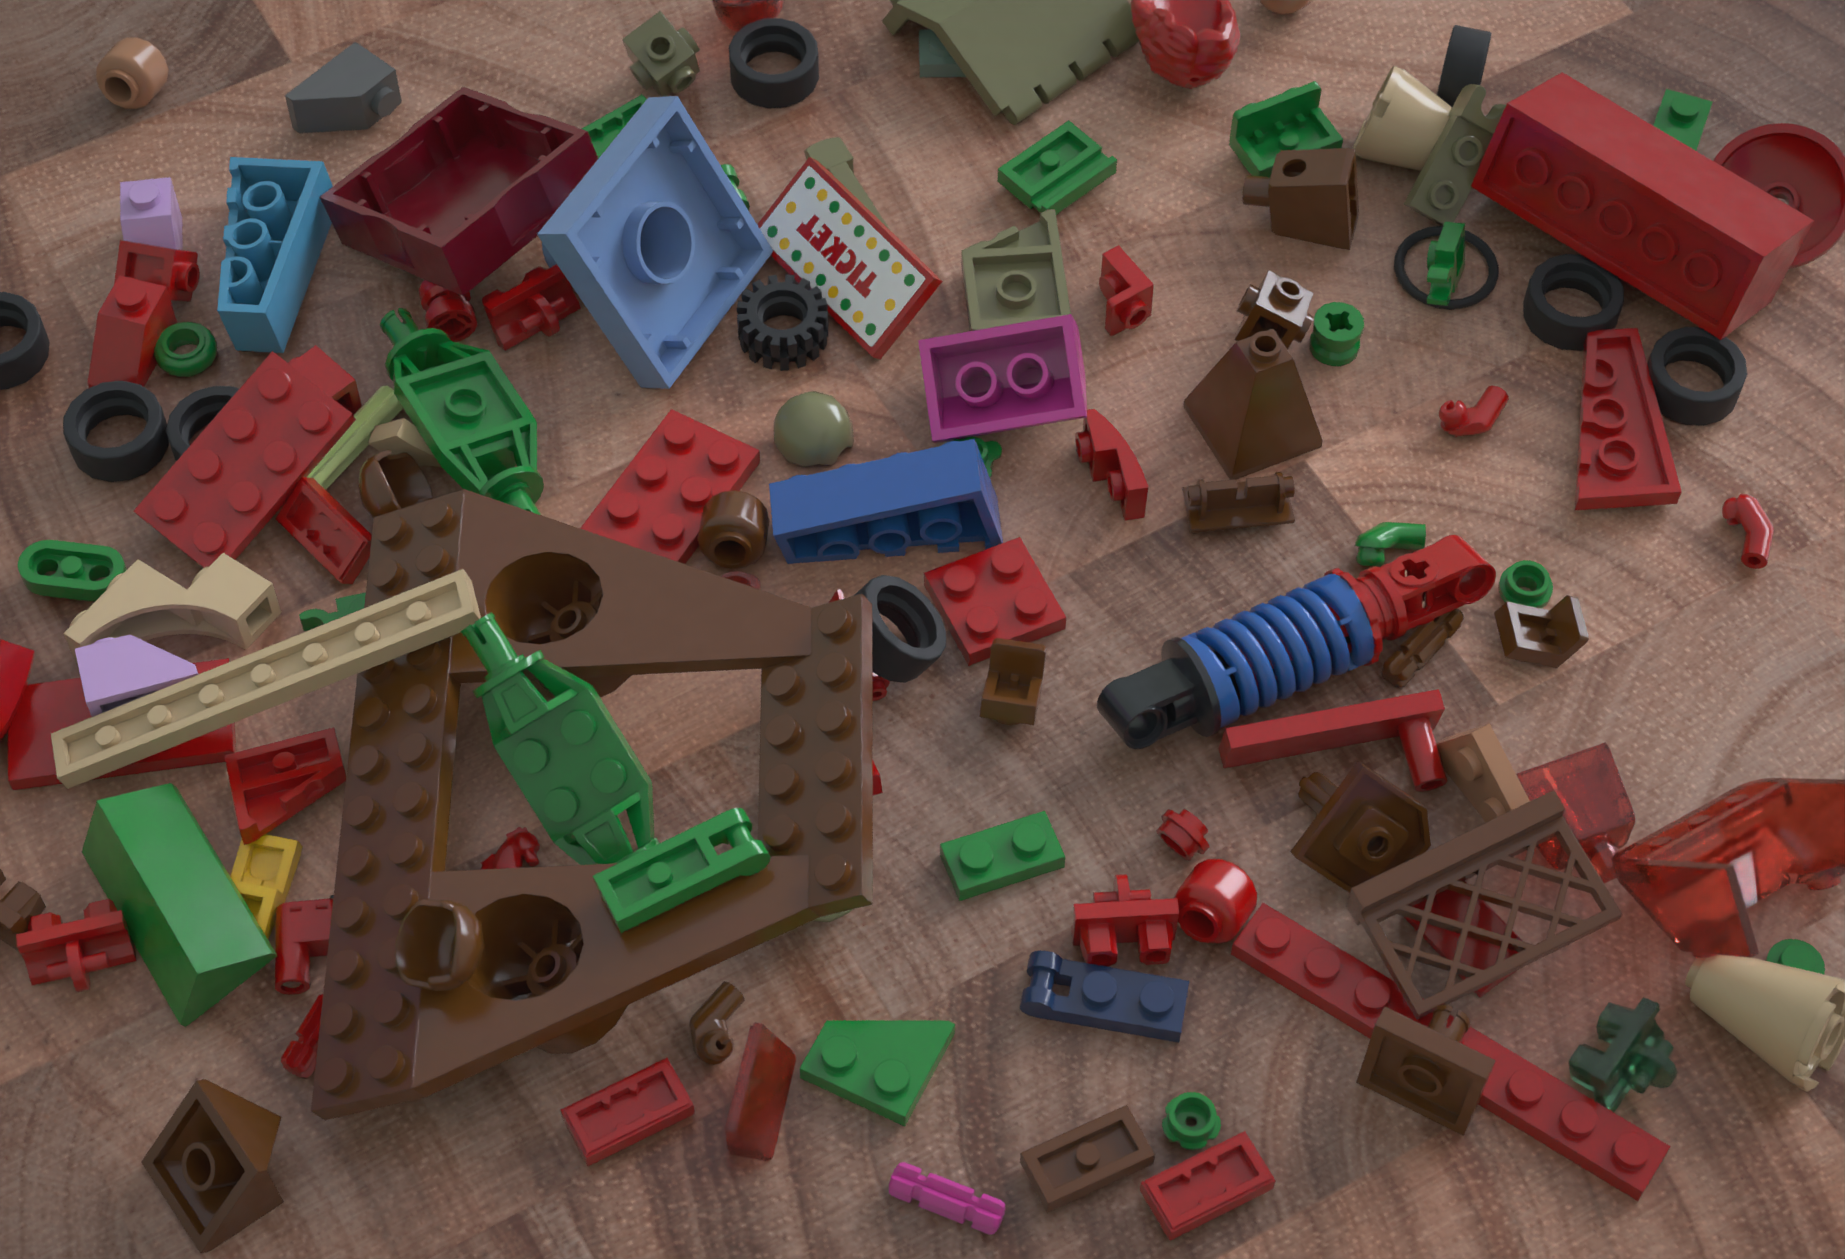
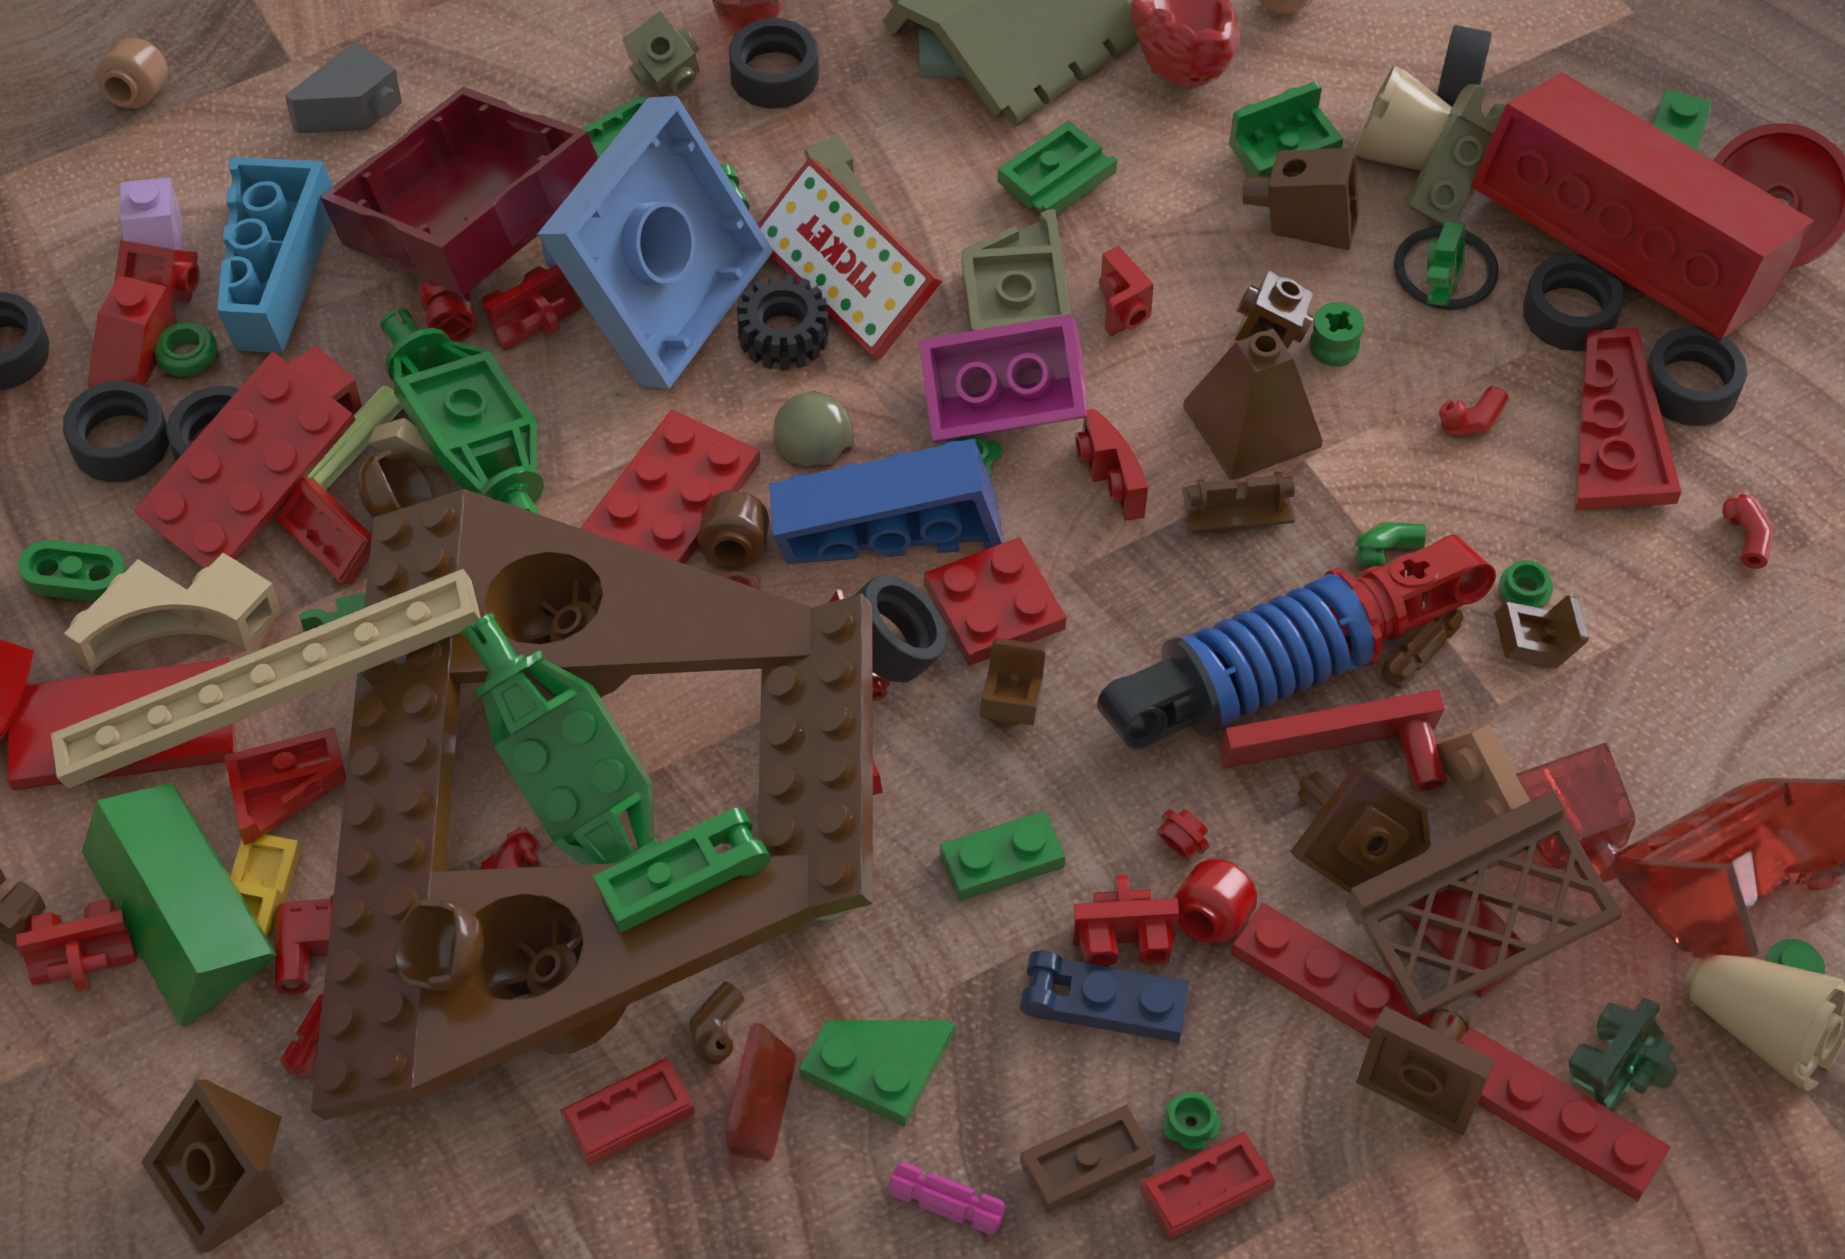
(126, 670): lavender slope -> none

